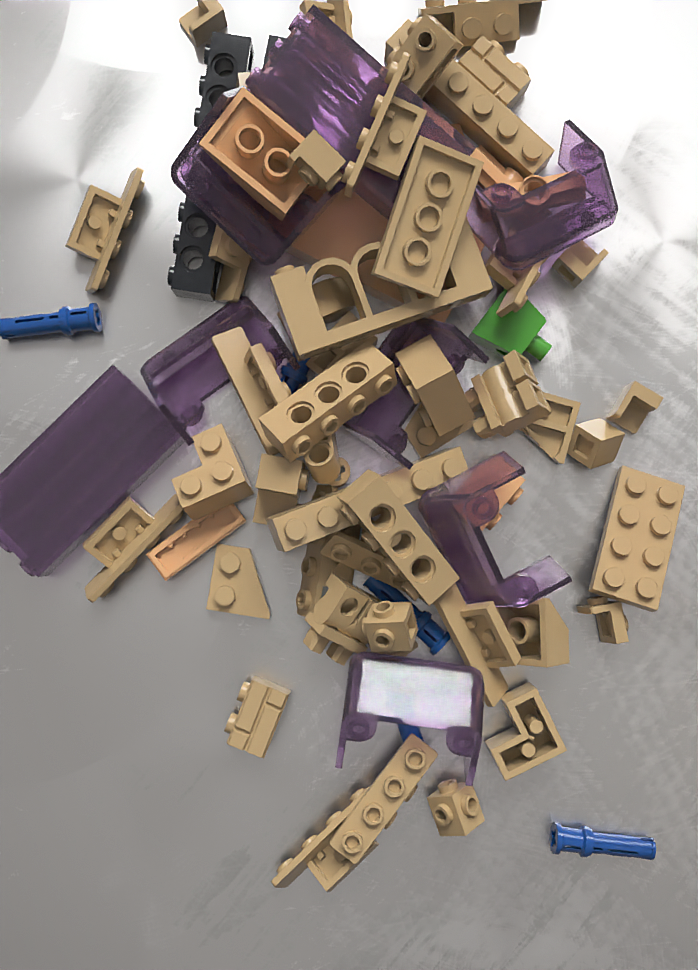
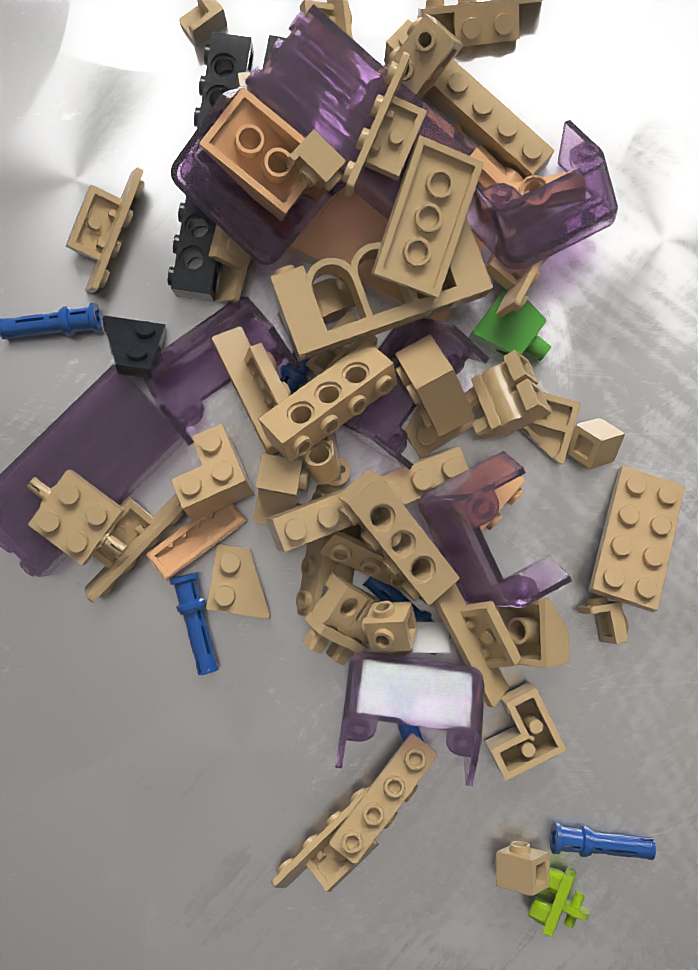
(76, 517): none -> tan plate
(134, 344): none -> black wing
(191, 607): none -> blue pin
(257, 717): tan brick -> none
(431, 638): none -> white sticker
(455, 808): tan brick -> none
(496, 71): tan brick -> none
(522, 868): none -> tan brick
(549, 914): none -> lime hips
(578, 262): tan panel -> none
(633, 406): tan panel -> none

